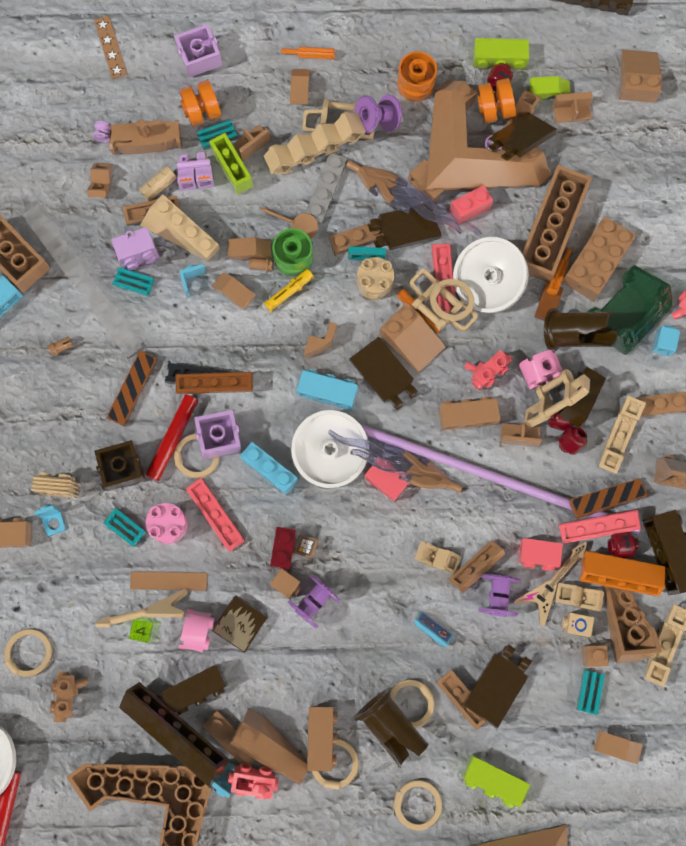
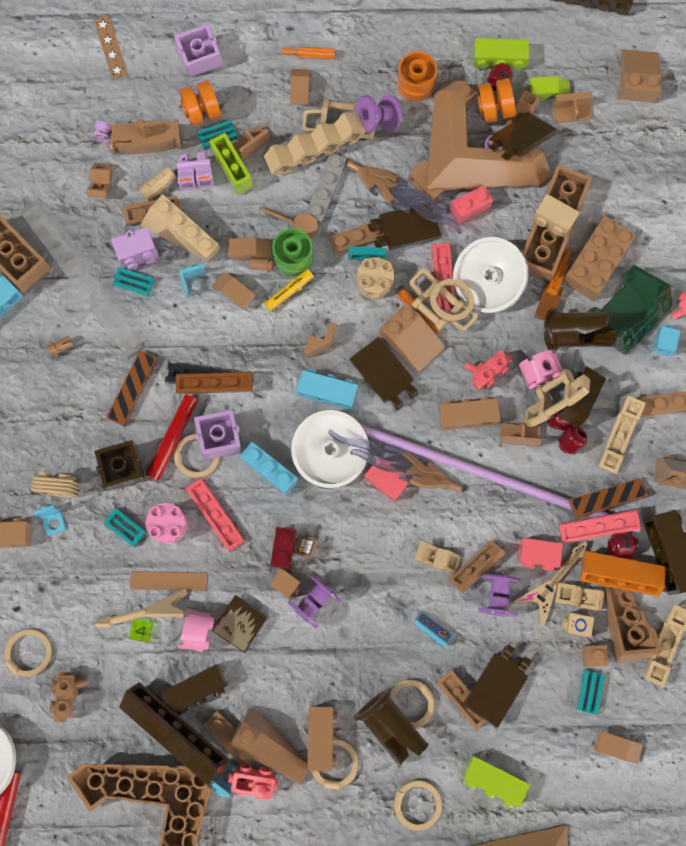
(555, 216): none -> tan brick

